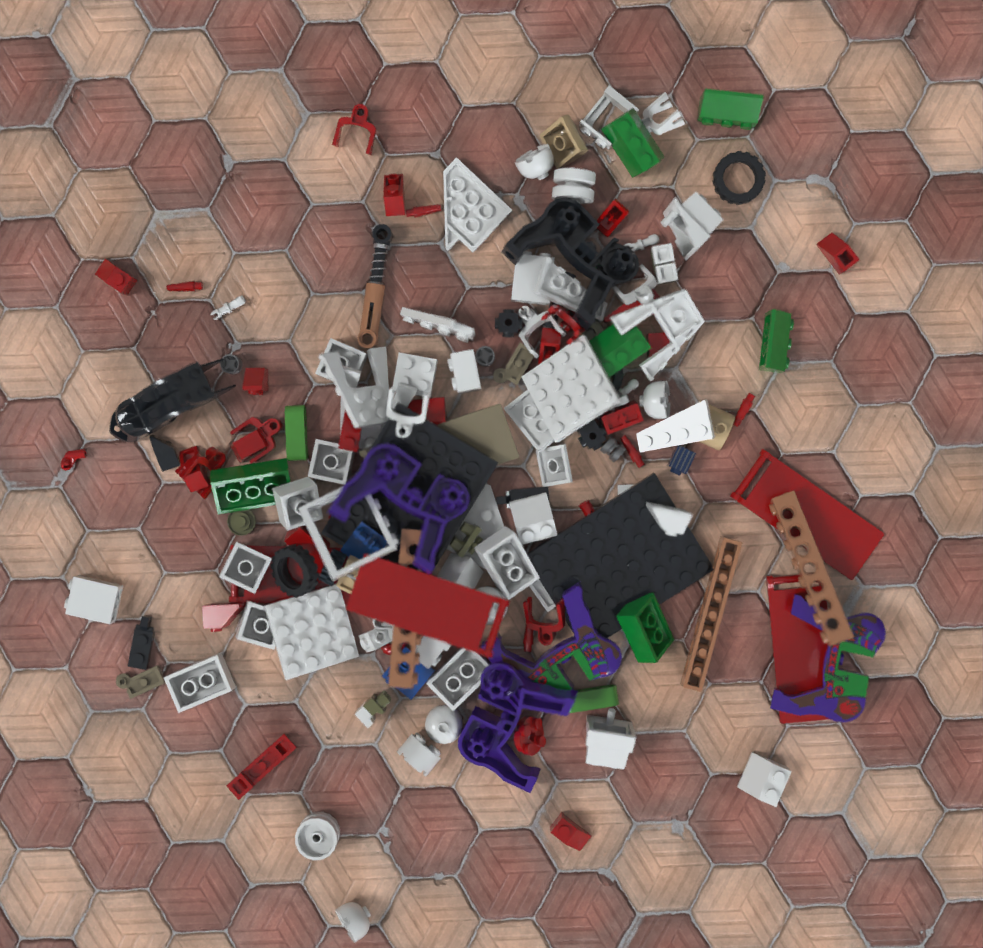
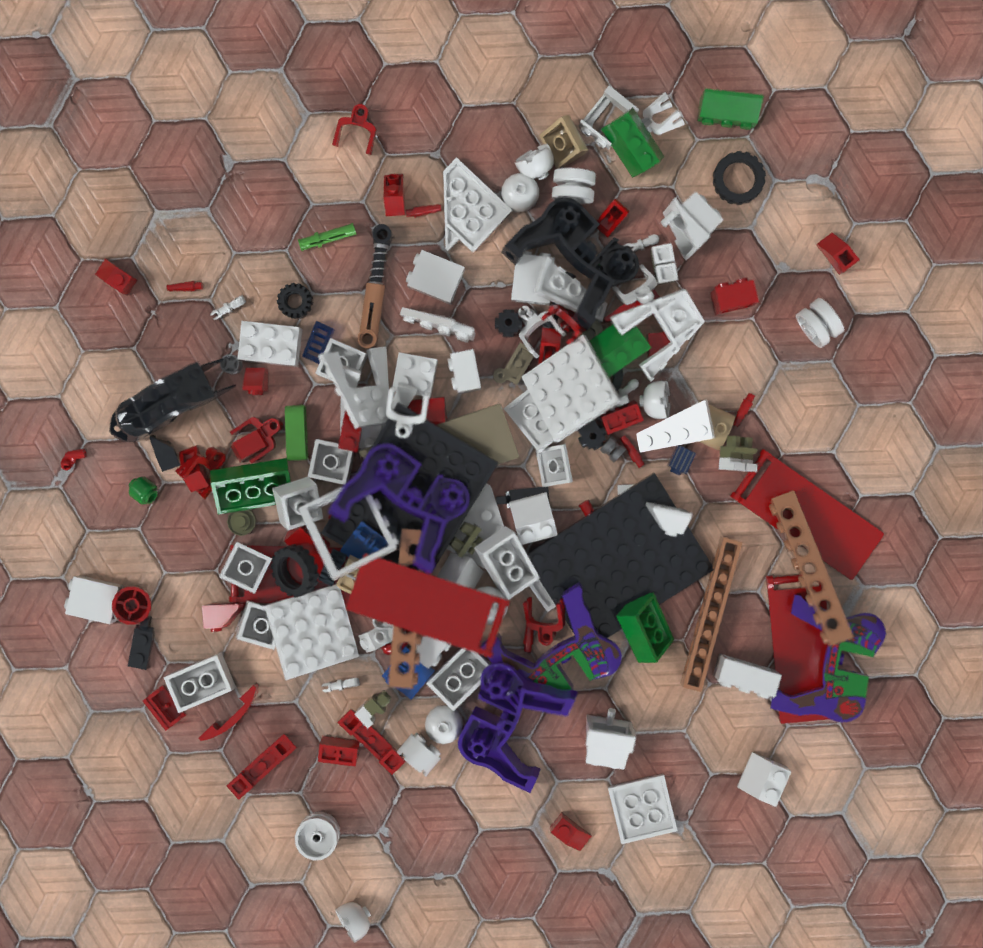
(131, 605): none -> red cylinder
(142, 490): none -> green head
(142, 682): dark tan hinge -> none
(163, 707): none -> red hinge
(215, 729): none -> red slope
(269, 343): none -> white brick
(283, 297): none -> black tyre
(311, 340): none -> clear blue slope
(326, 237): none -> bright green pin
(338, 751): none -> red hinge
(340, 685): none -> white piece
(373, 741): none -> red slope
(435, 276): none -> white brick
(485, 356): flat silver wheel -> none
(520, 192): none -> white cylinder
(530, 727): red plate -> none
(595, 698): bright green beam -> none
(642, 808): none -> white plate
(734, 296): none -> red brick
(737, 454): none -> olive hips
(746, 676): none -> white brick
(776, 341): green slope -> none
(819, 322): none -> white wheel

